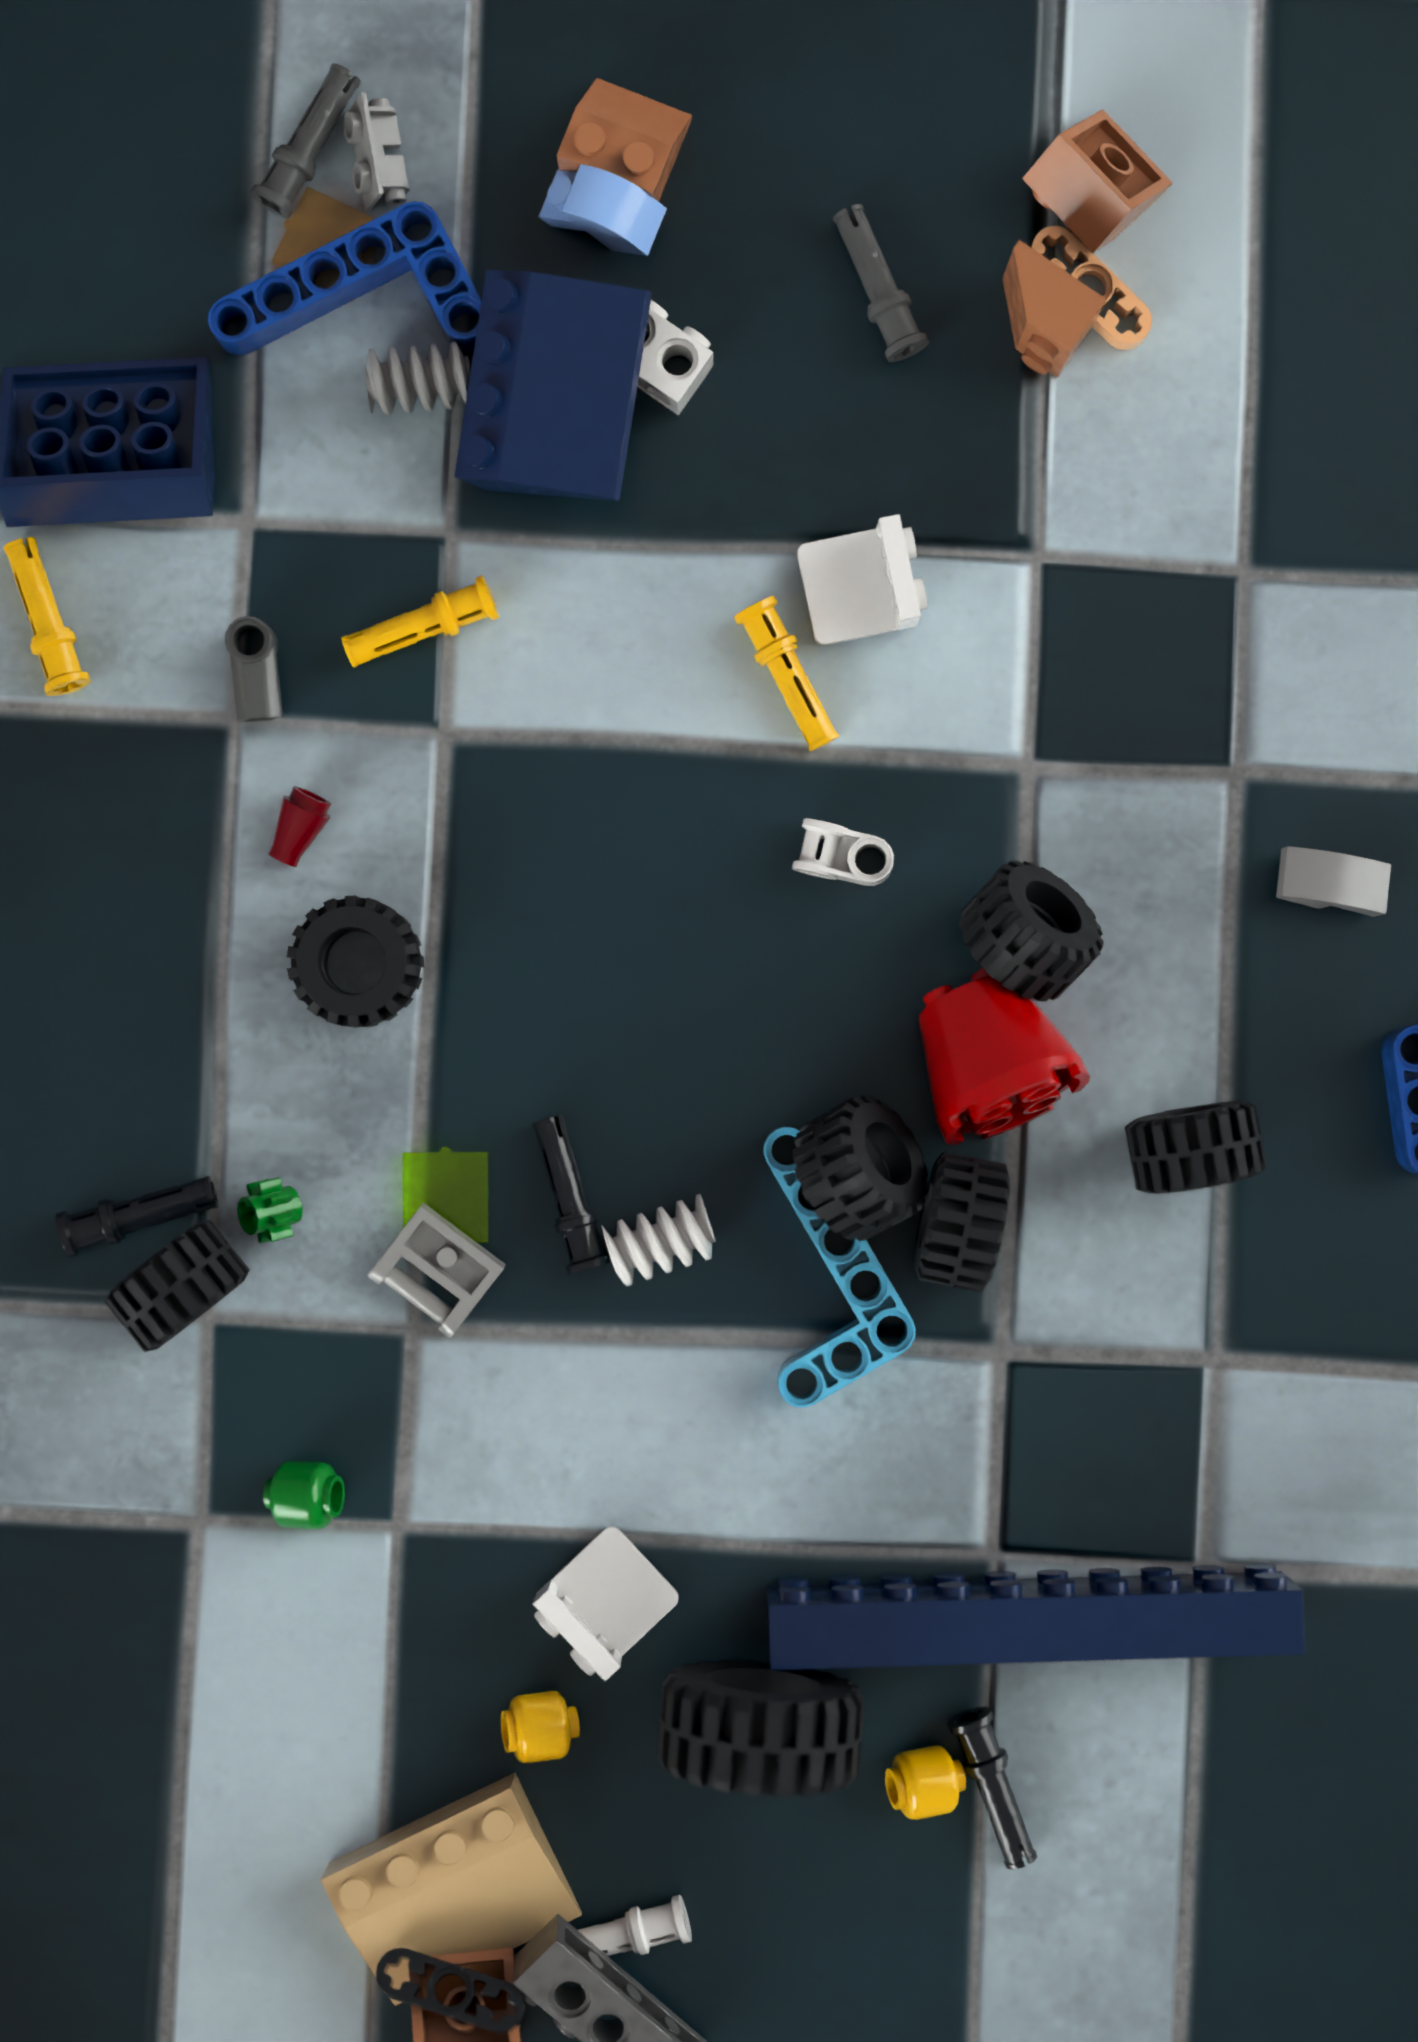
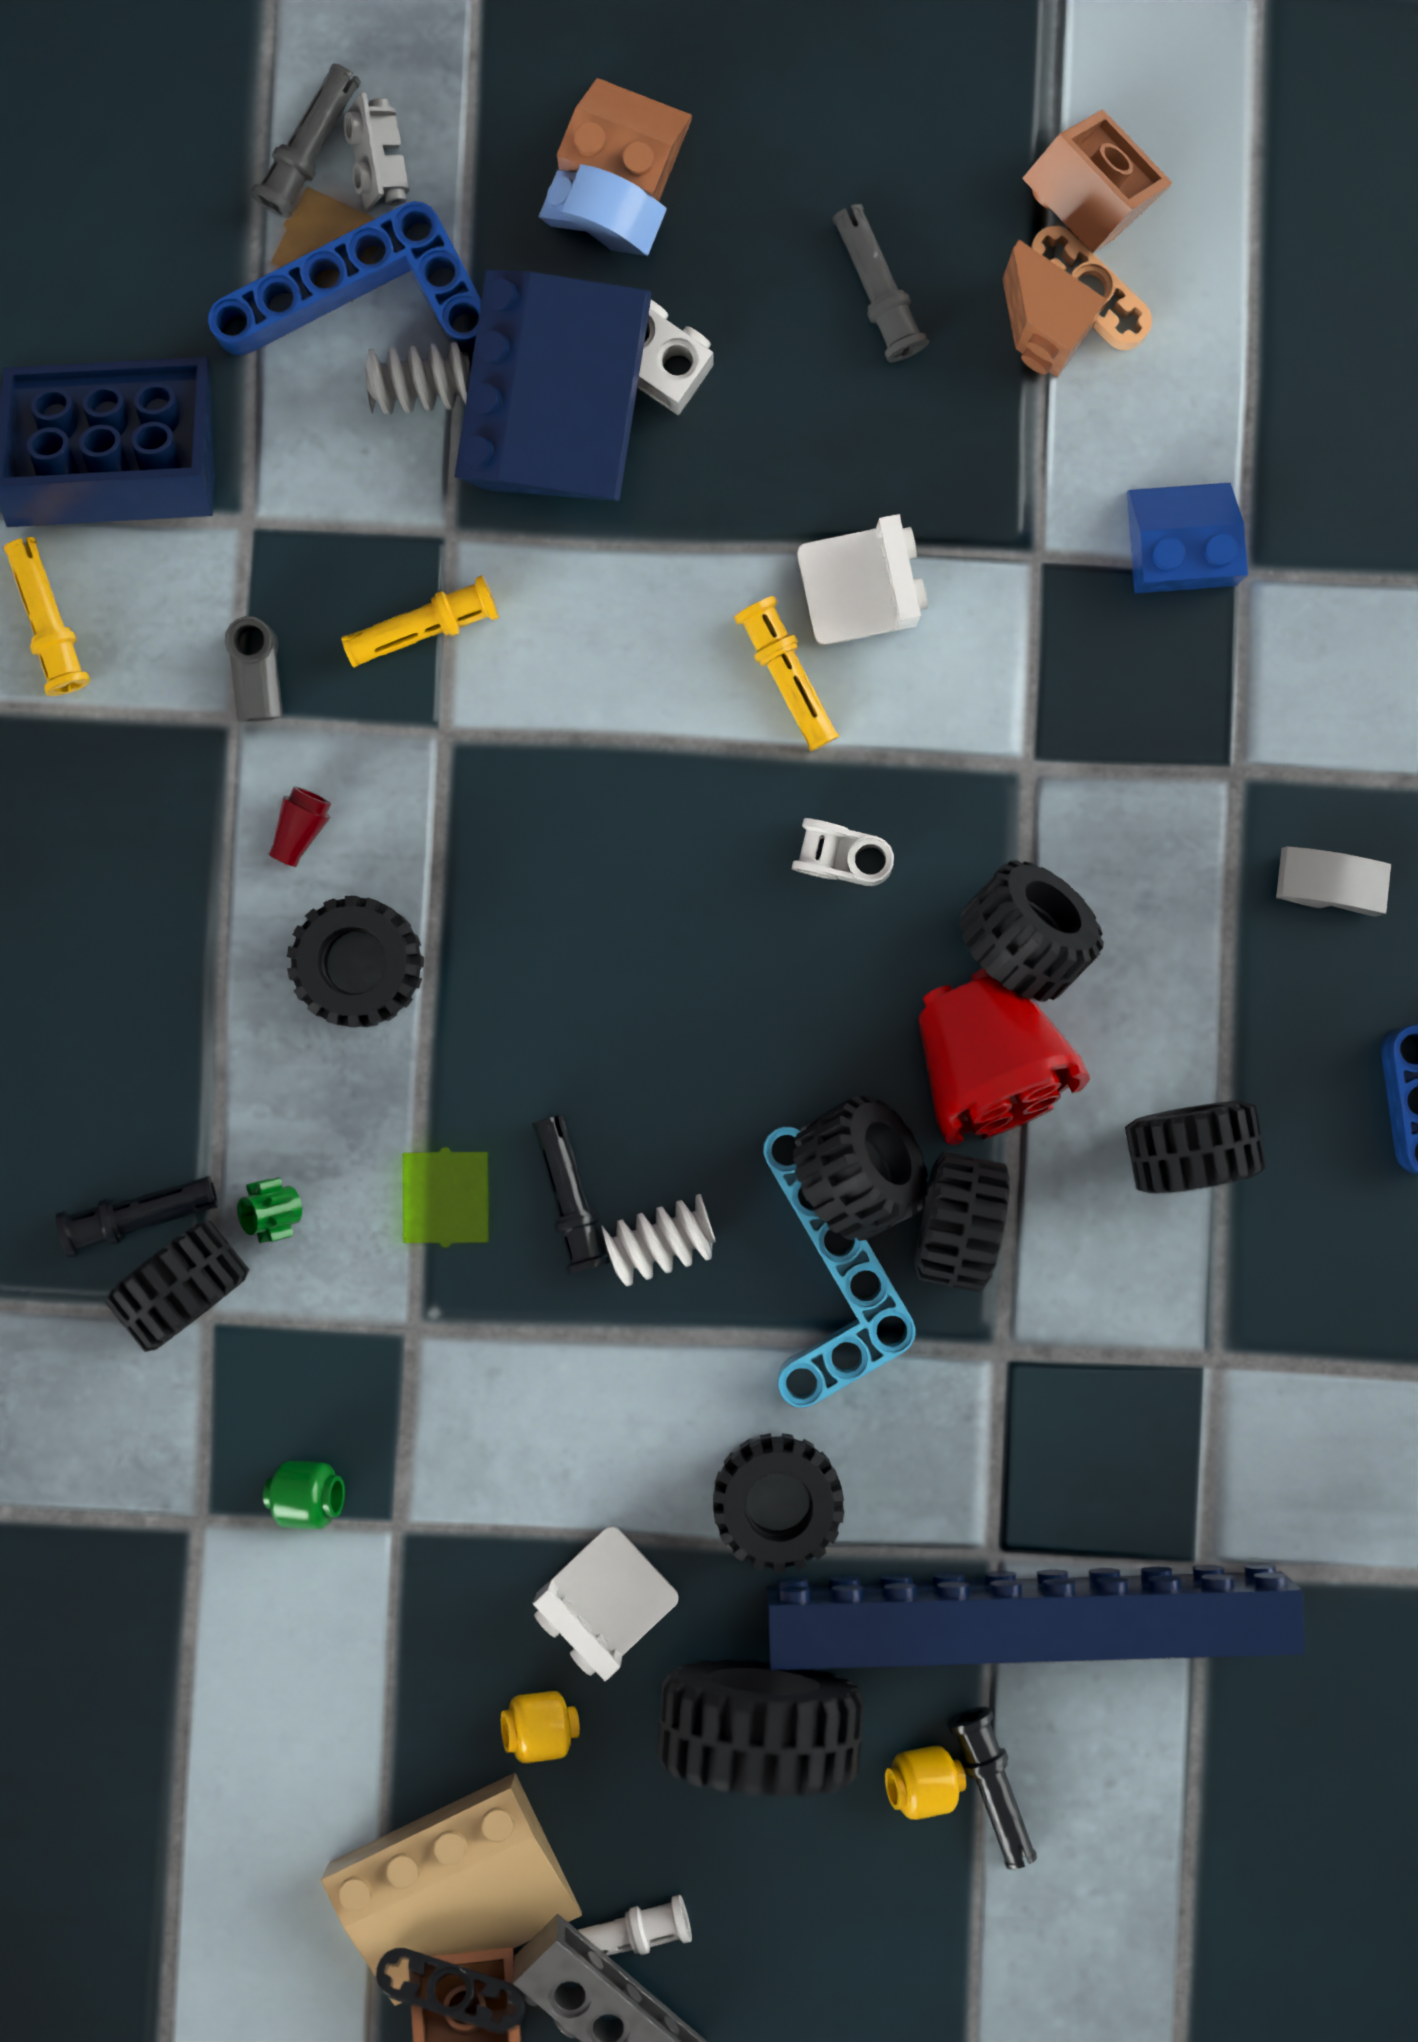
(447, 1258): light grey plate -> none
(786, 1546): none -> black tyre
(1186, 538): none -> blue slope

